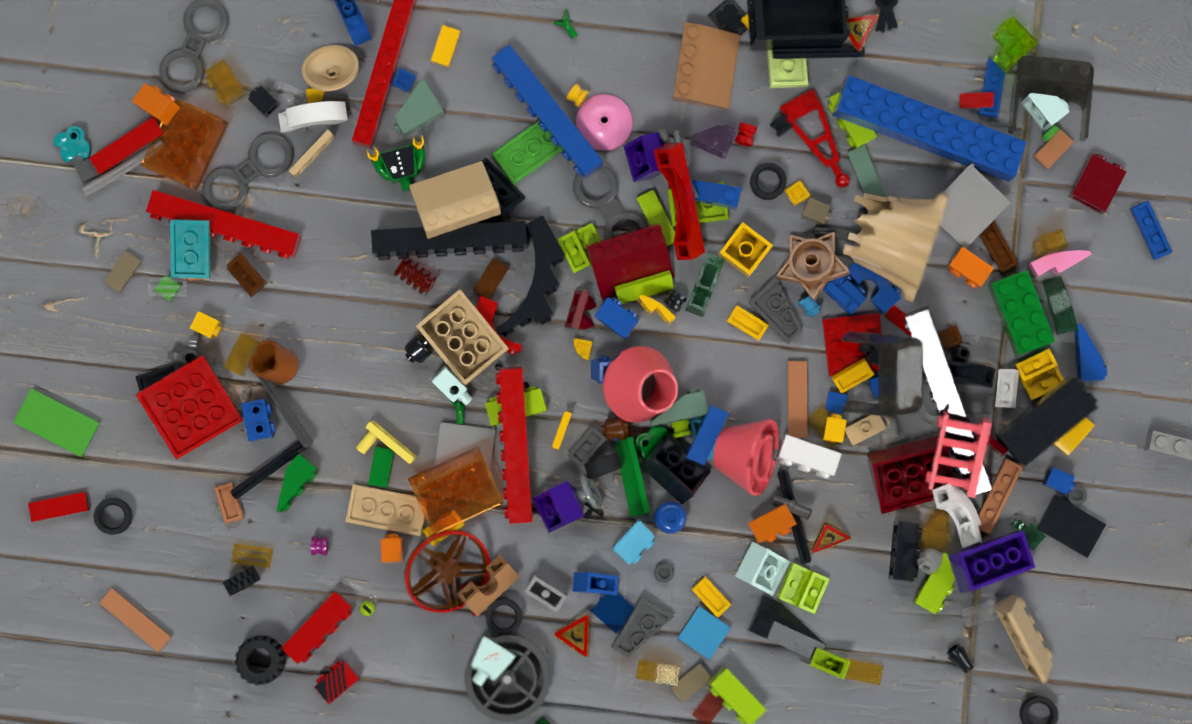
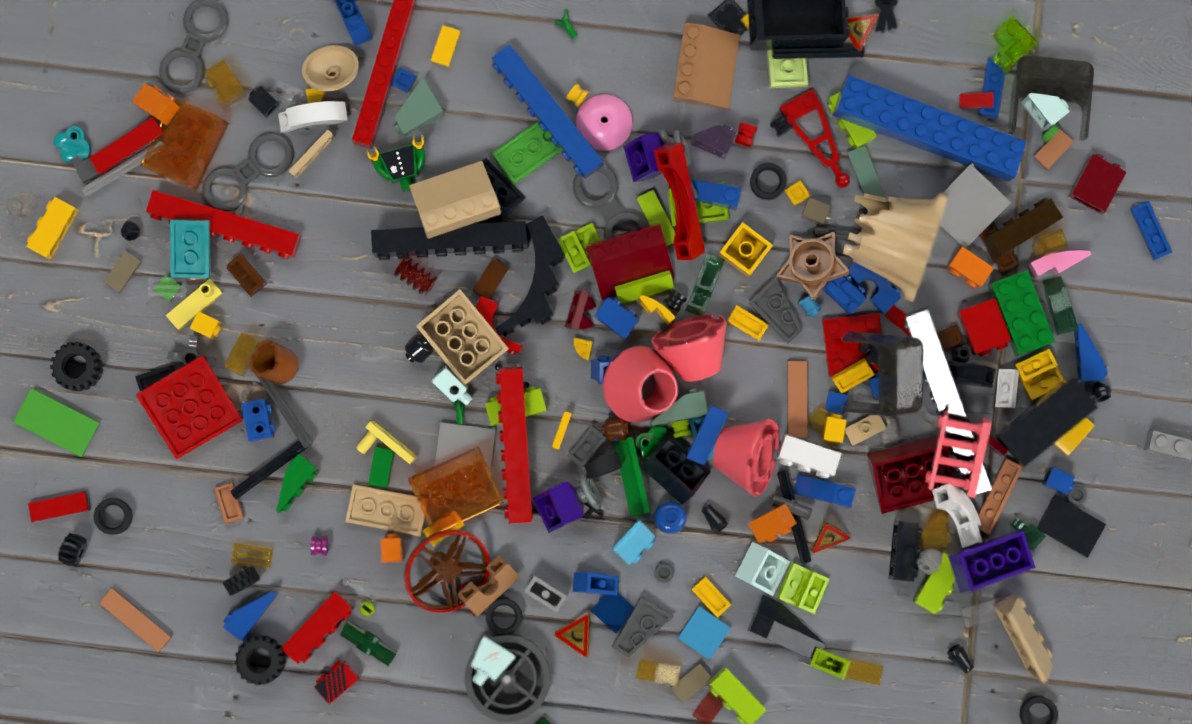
(51, 227): none -> yellow brick
(61, 360): none -> black tyre
(72, 549): none -> black gear
(130, 231): none -> black plate
(197, 301): none -> light yellow piece
(245, 618): none -> blue slope
(368, 643): none -> dark green piece
(693, 346): none -> coral cone
(715, 519): none -> black cone
(824, 491): none -> blue slope
(984, 327): none -> red brick
(1023, 228): none -> dark brown brick
(1101, 392): none -> black plate

